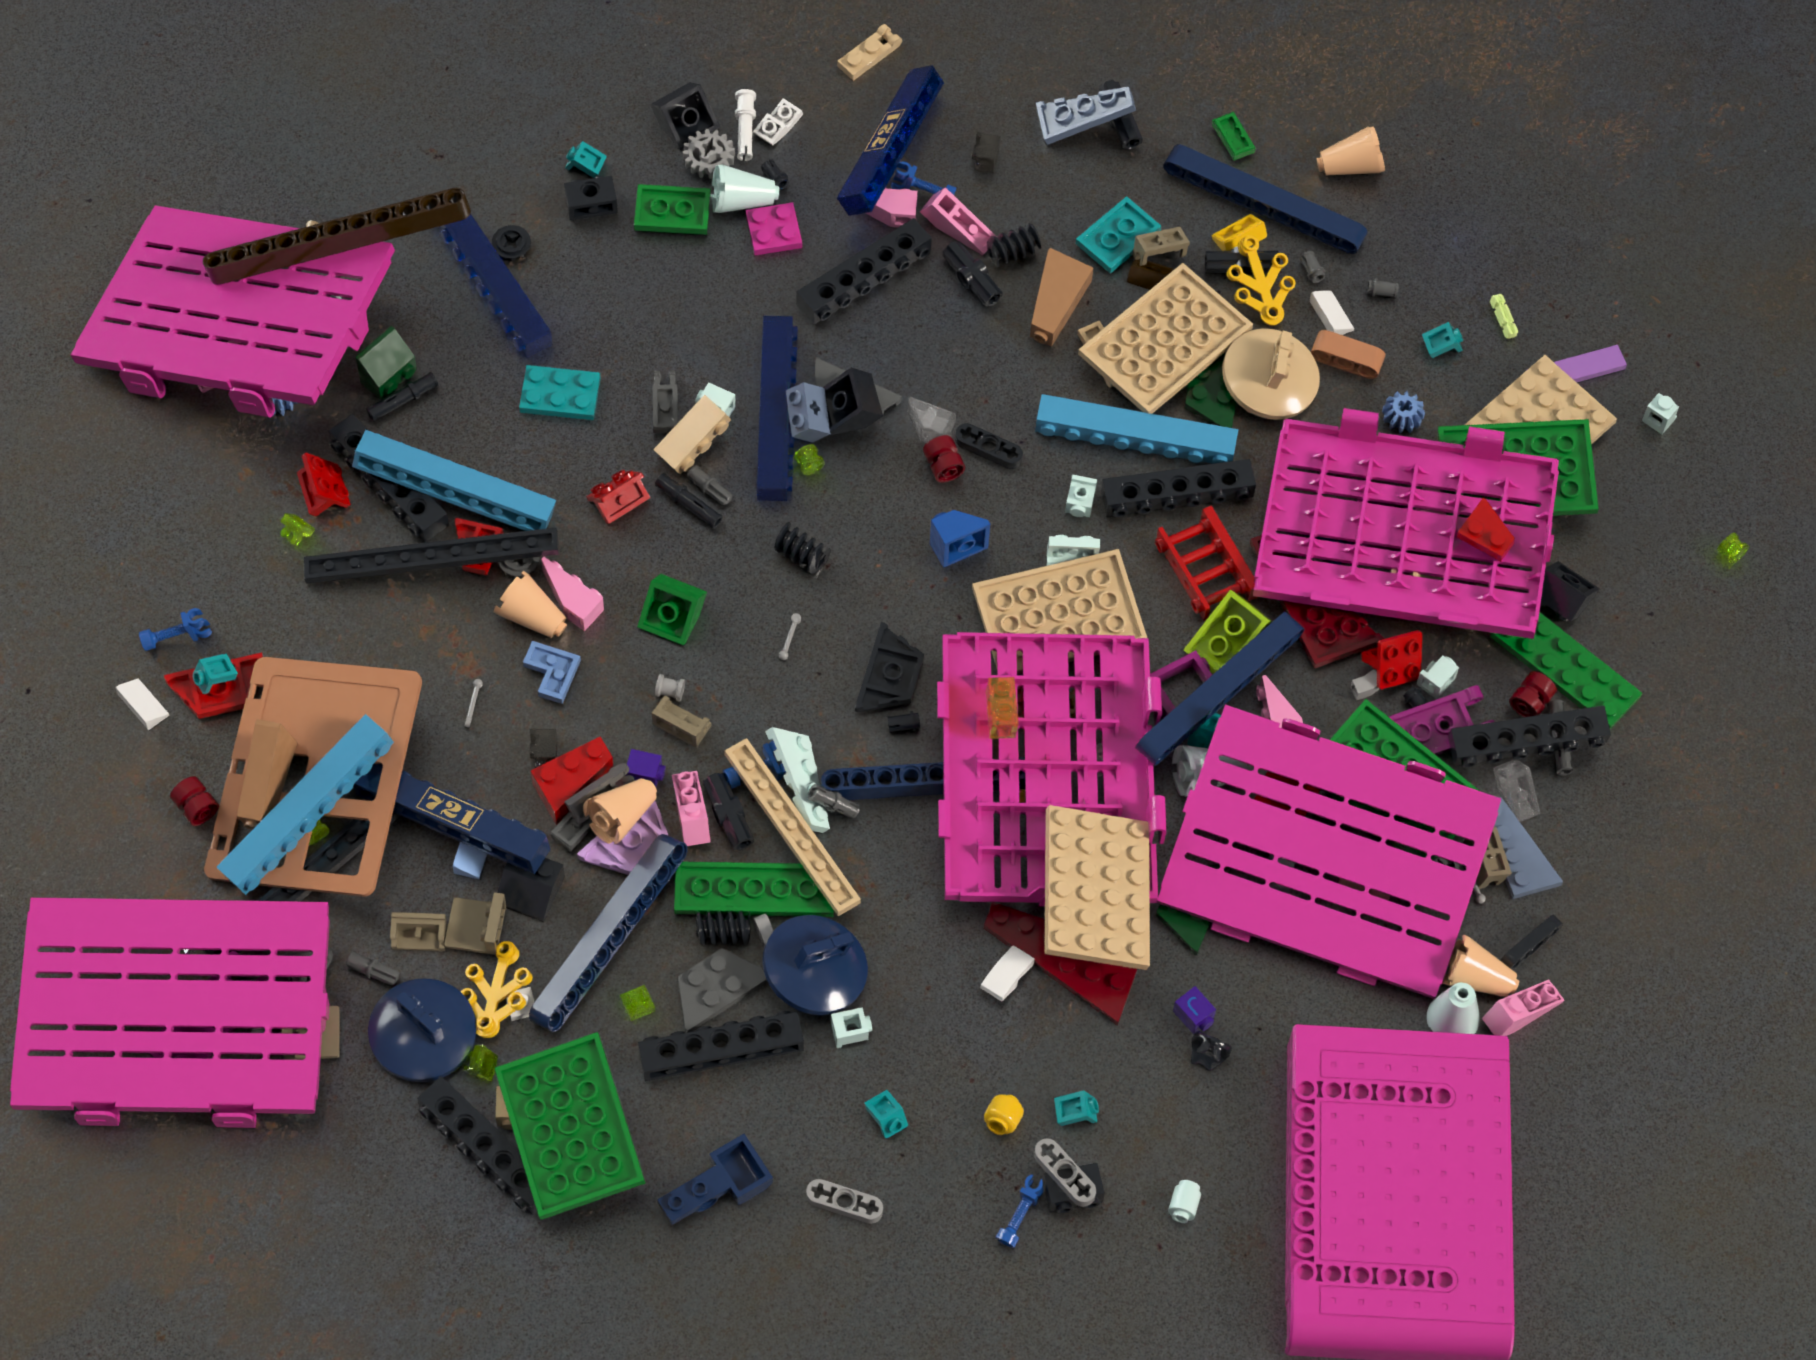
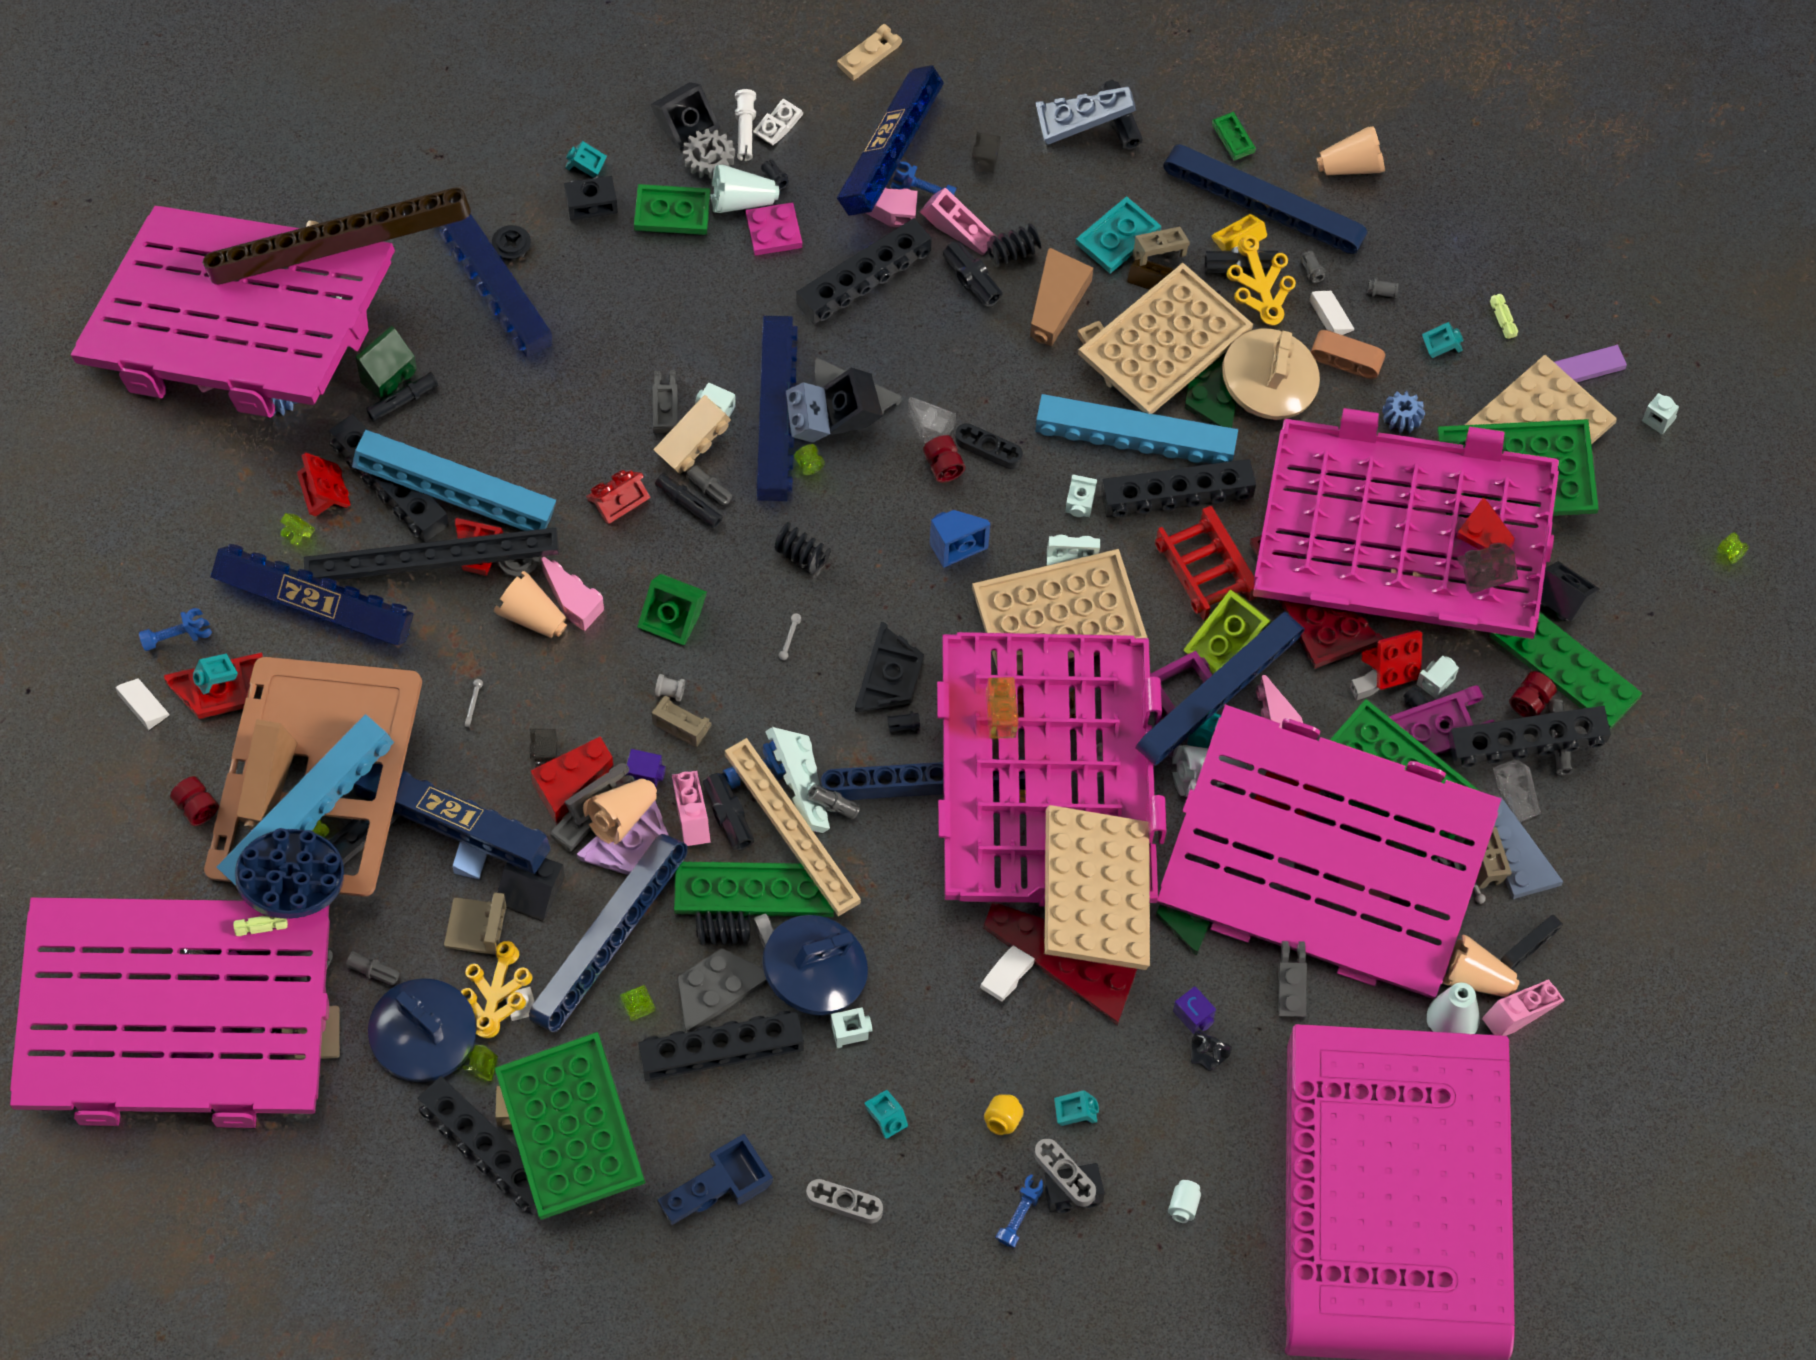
(259, 925): none -> yellowish green axle
(289, 873): none -> dark blue bracket
(312, 594): none -> clear blue brick
(418, 931): dark tan hinge -> none
(556, 665): medium blue plate -> none
(560, 392): teal plate -> none
(1292, 982): none -> dark grey hinge
(1488, 567): none -> clear smoke bracket

